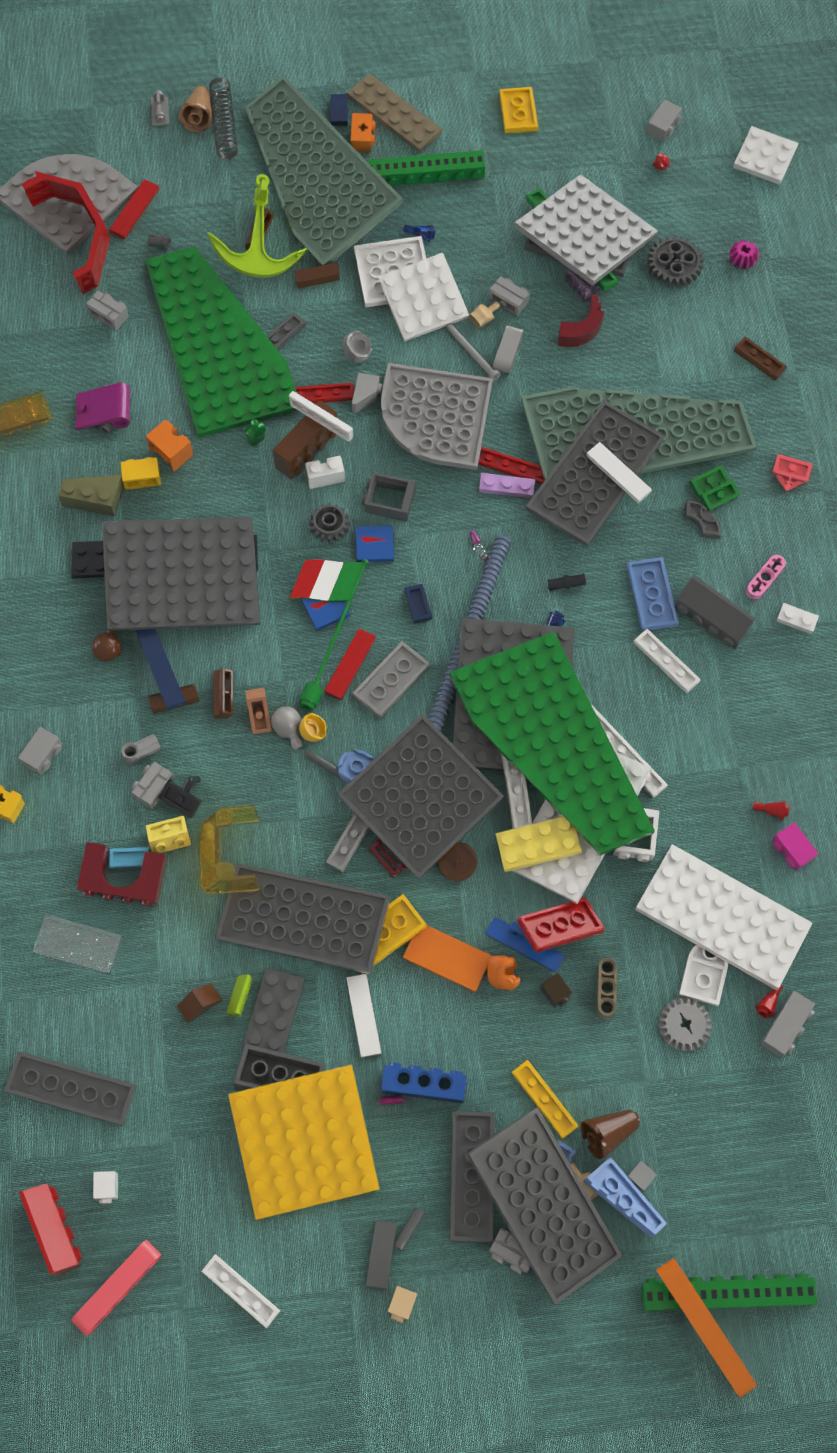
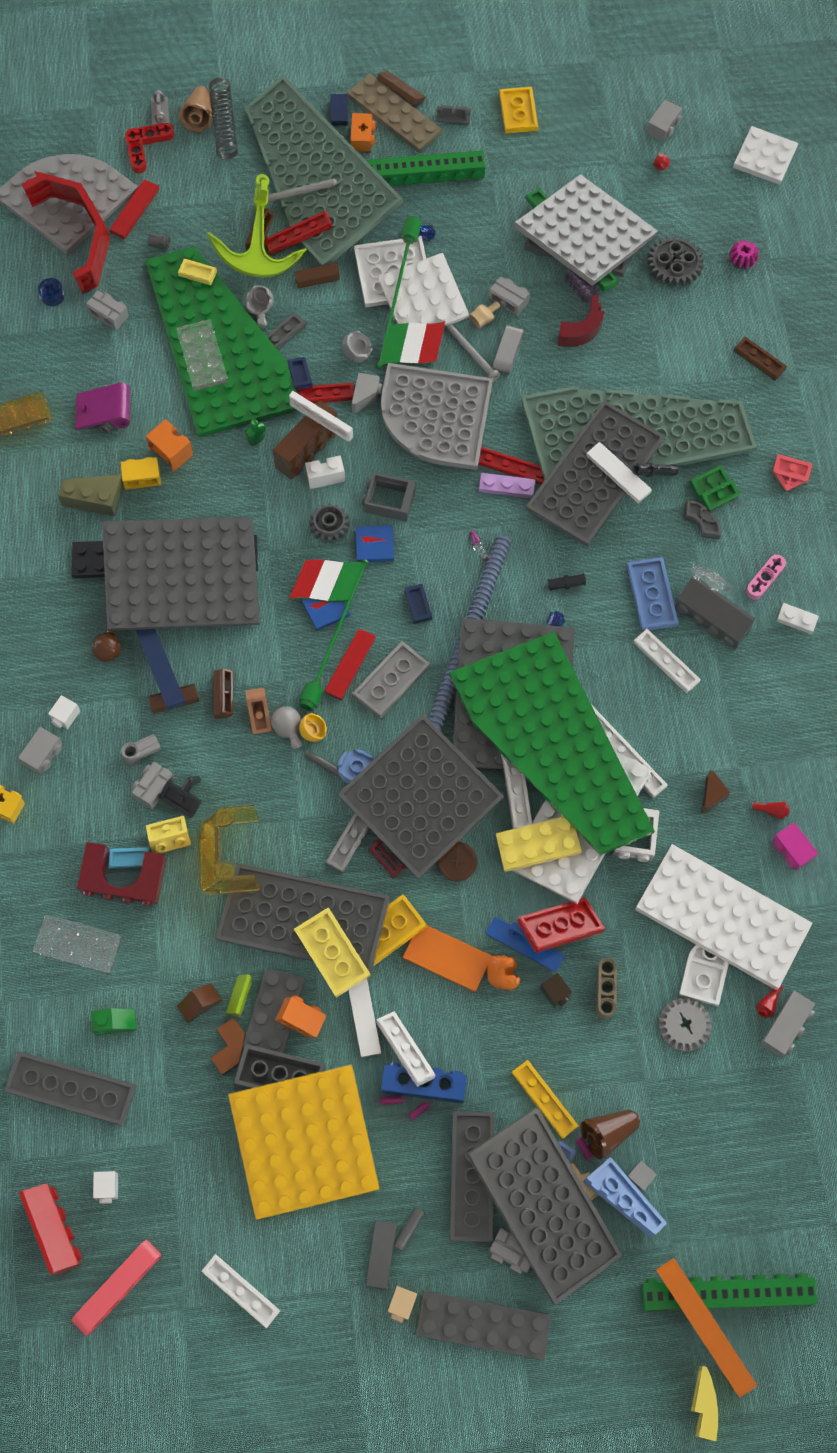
(51, 292): none -> clear blue wheel
(64, 712): none -> white brick
(113, 1021): none -> green slope
(138, 142): none -> red beam
(197, 272): none -> light yellow tile
(202, 355): none -> clear plate
(230, 1055): none -> dark orange tile
(259, 302): none -> light grey hair
(298, 233): none -> red tile
(300, 190): none -> light grey bar
(300, 373): none -> dark blue tile
(301, 1017): none -> orange brick
(332, 952): none -> light yellow plate
(400, 87): none -> reddish brown tile
(405, 1049): none -> white tile
(410, 341): none -> flag
(419, 1110): none -> dark pink piece
(451, 115): none -> dark grey hinge
(483, 1325): none -> dark grey plate
(584, 1148): none -> dark pink piece
(650, 469): none -> black pin
(706, 1405): none -> light yellow slope
(714, 792): none -> reddish brown slope
(716, 581): none -> clear plate

